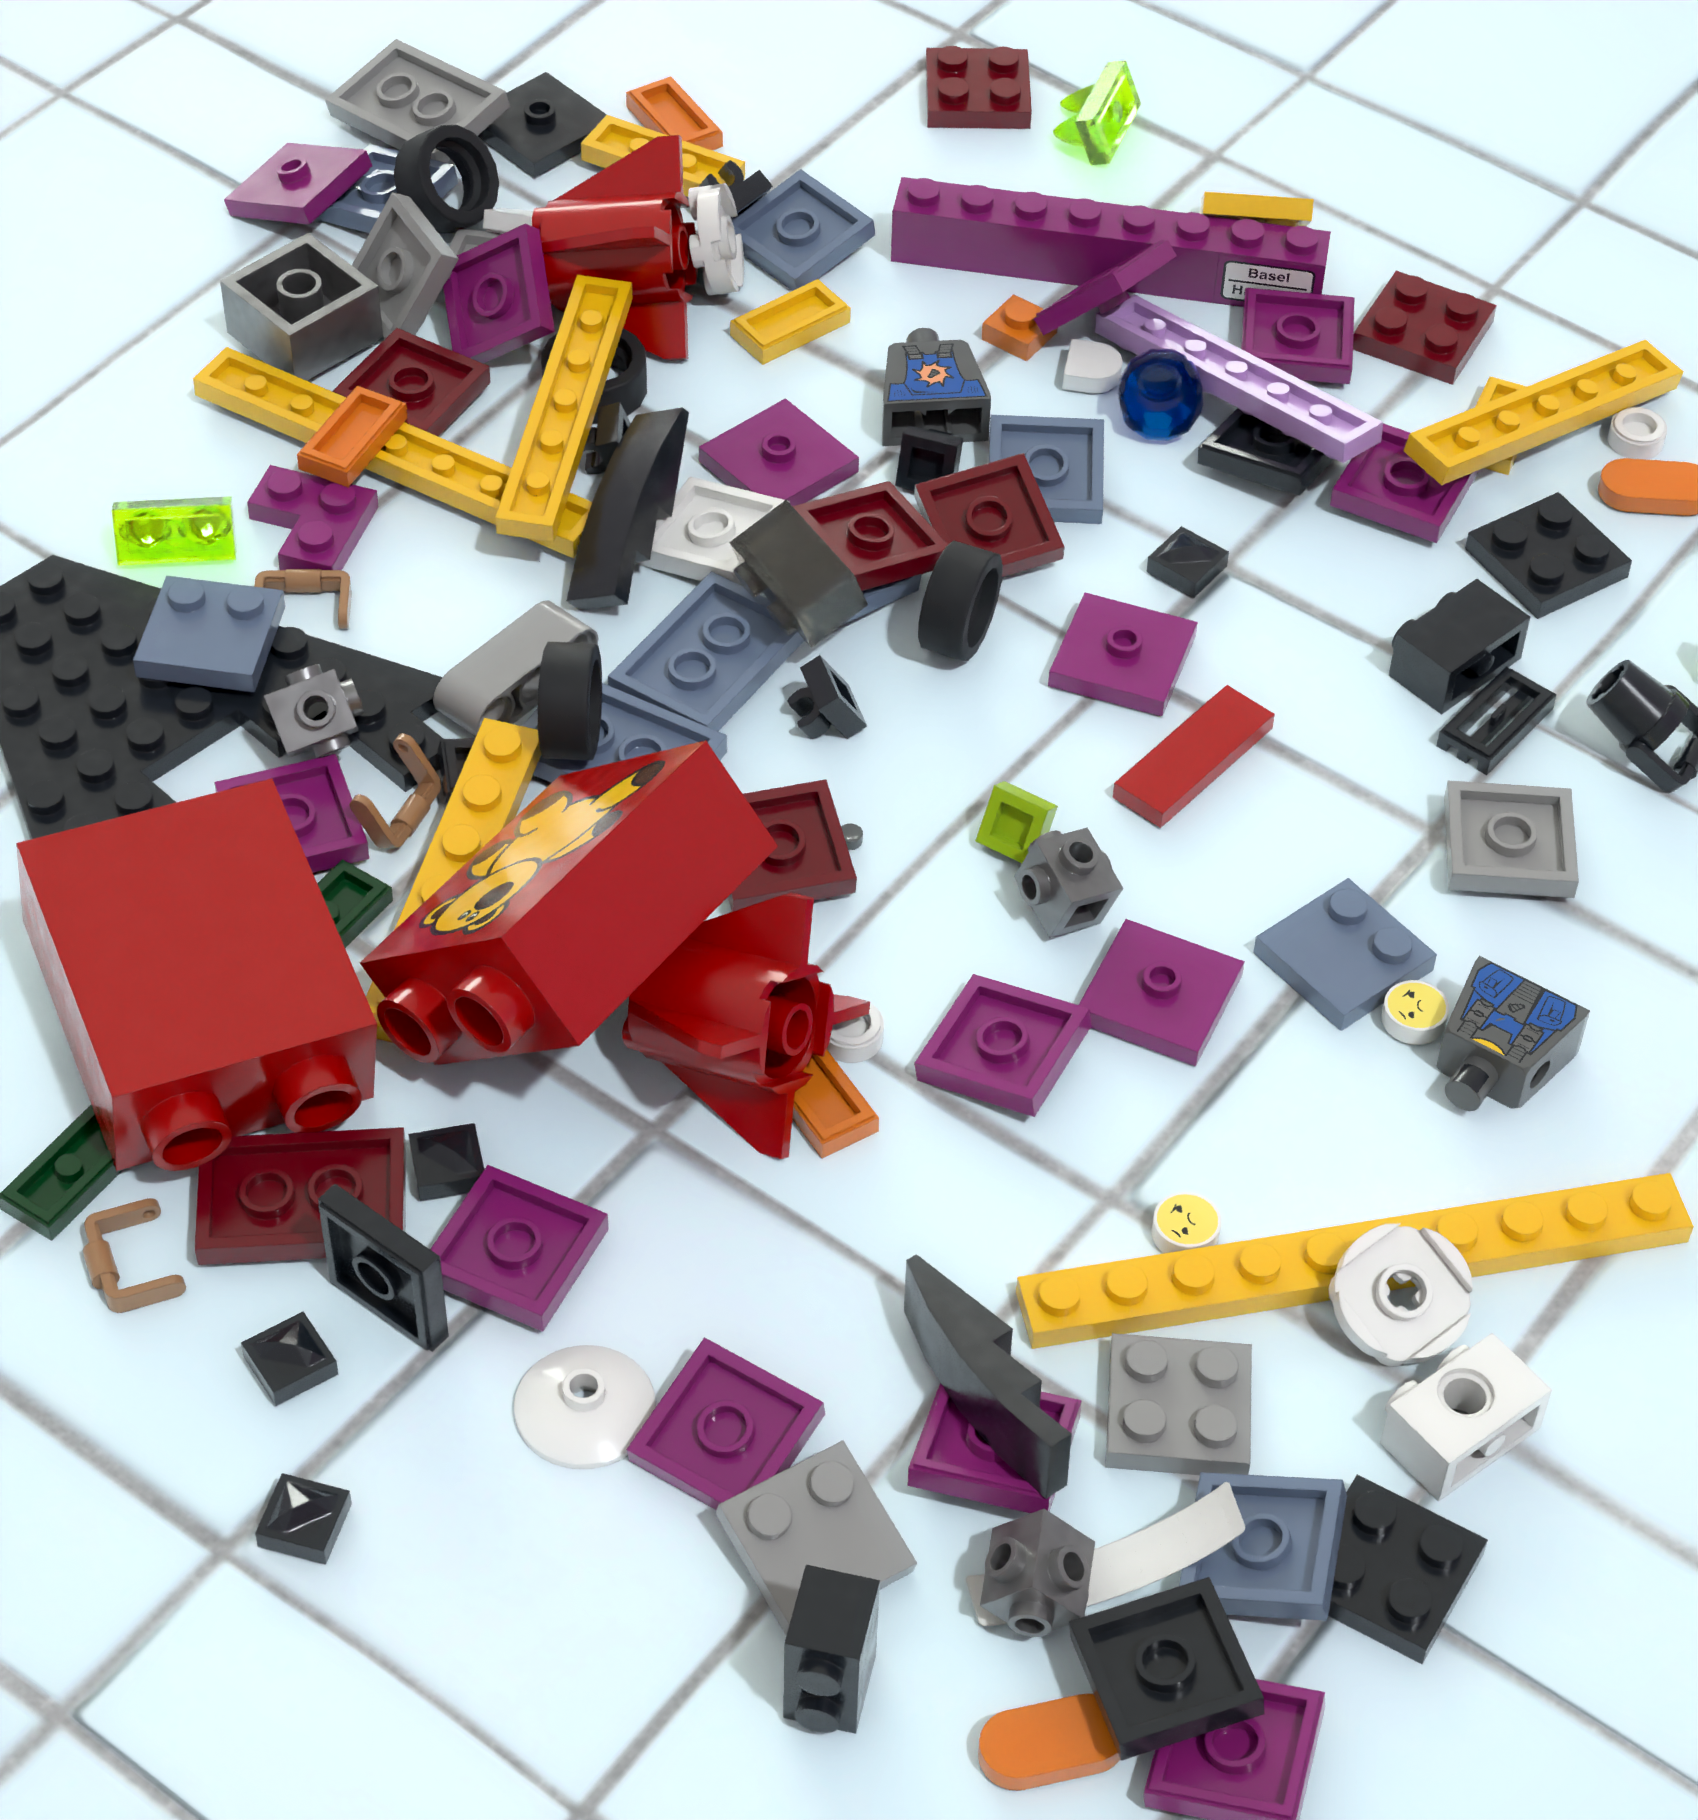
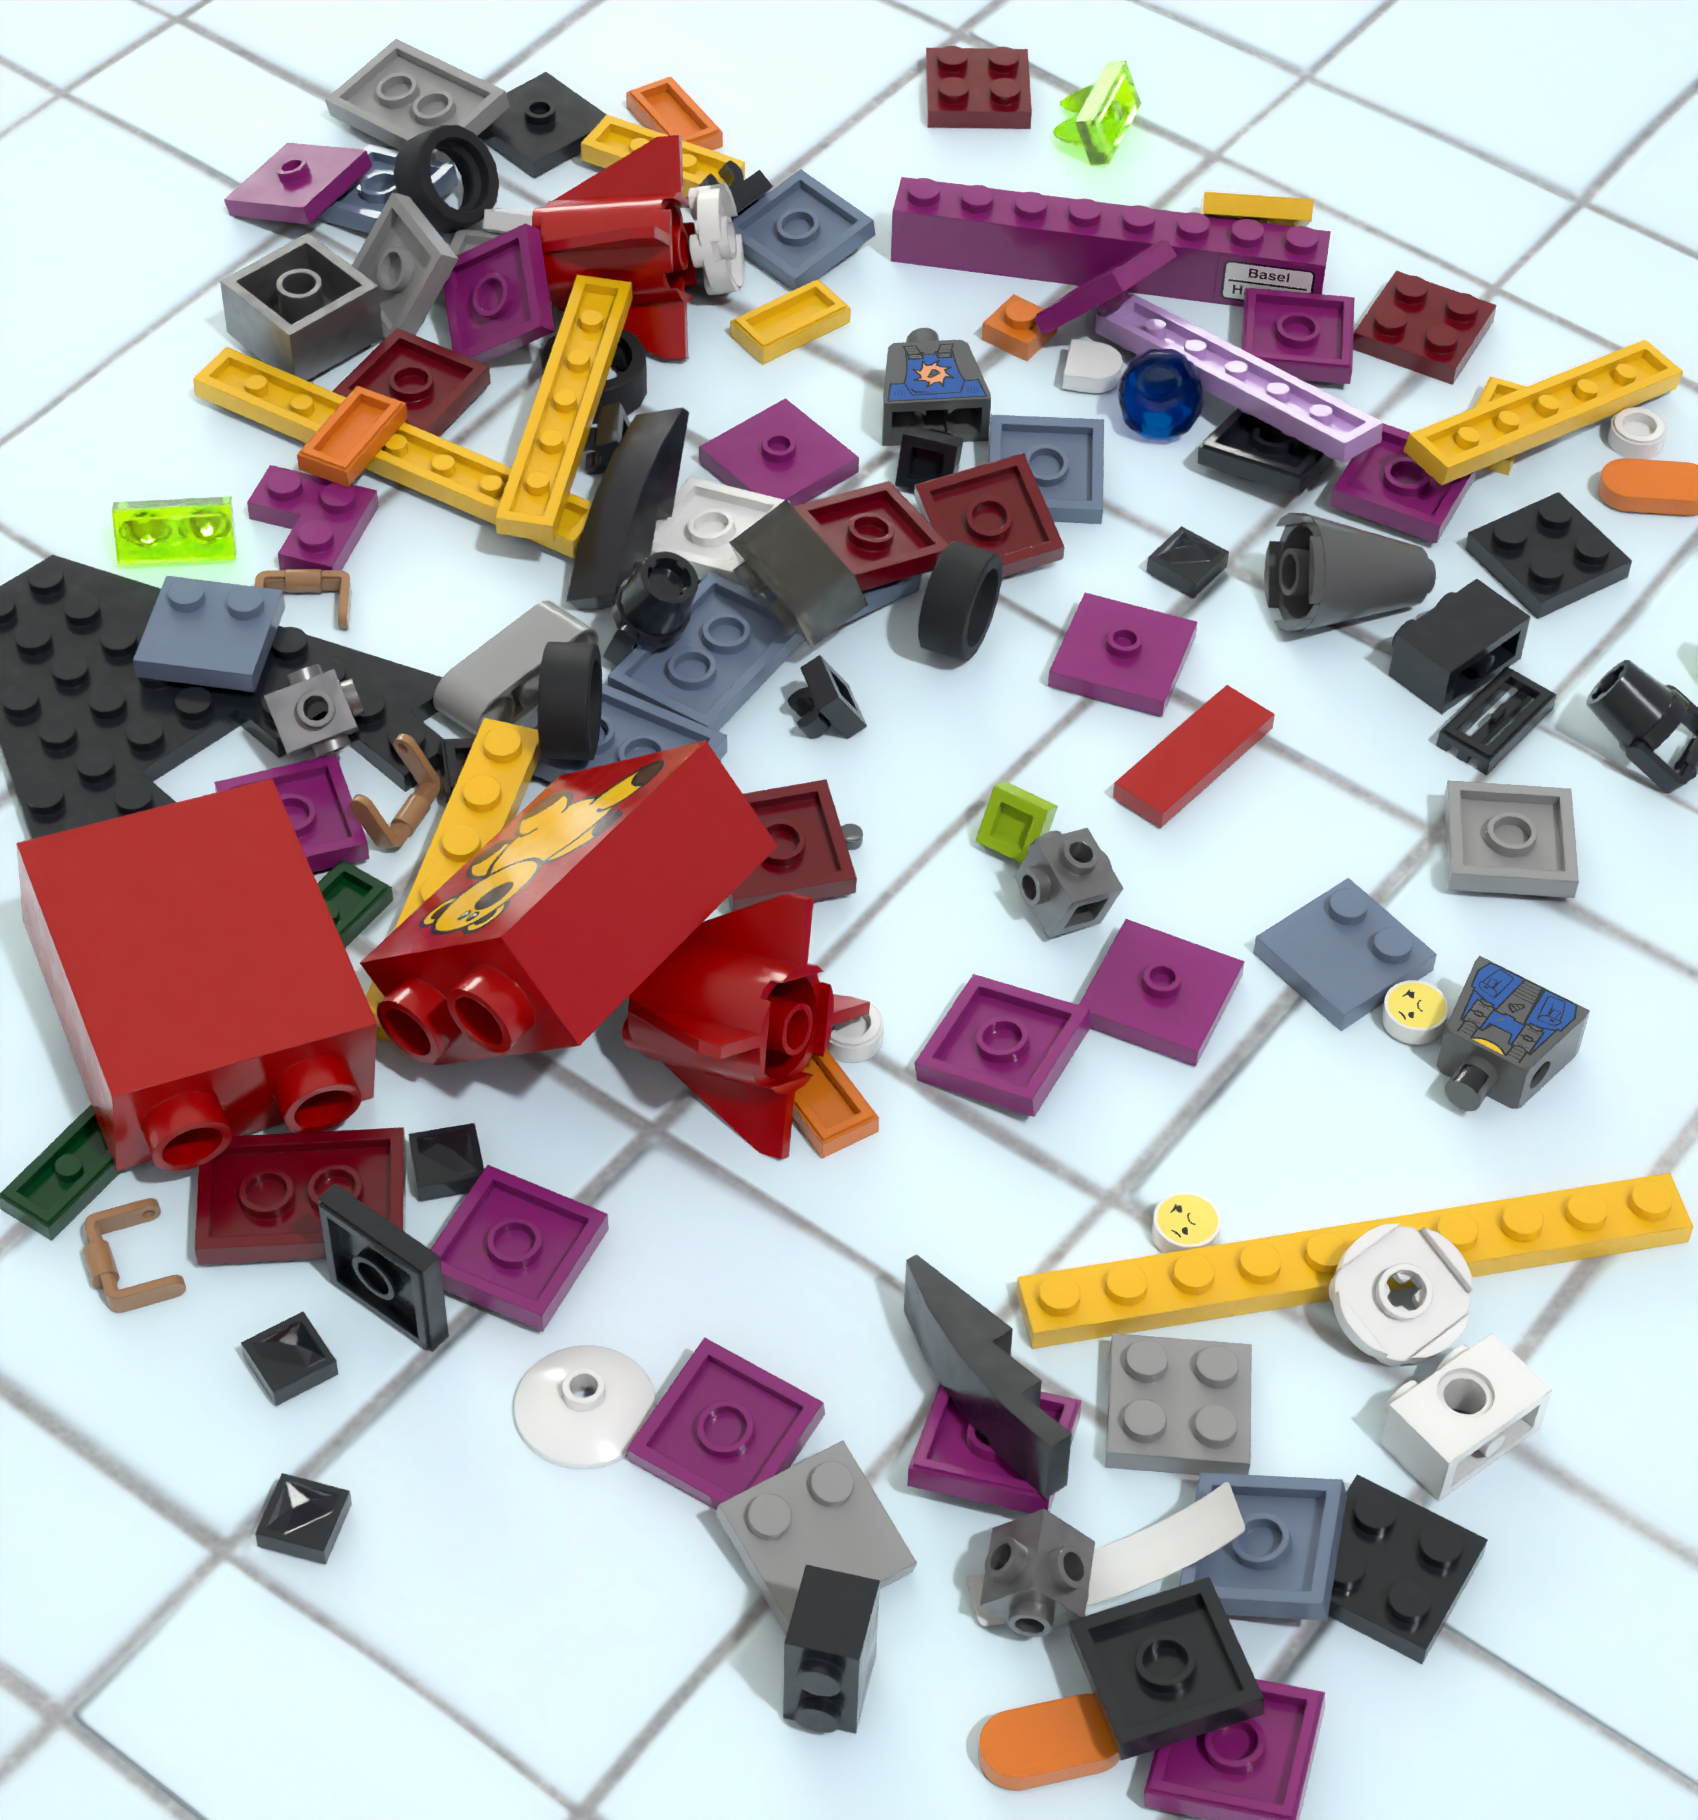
(652, 605): none -> black piece
(1340, 573): none -> dark grey cone

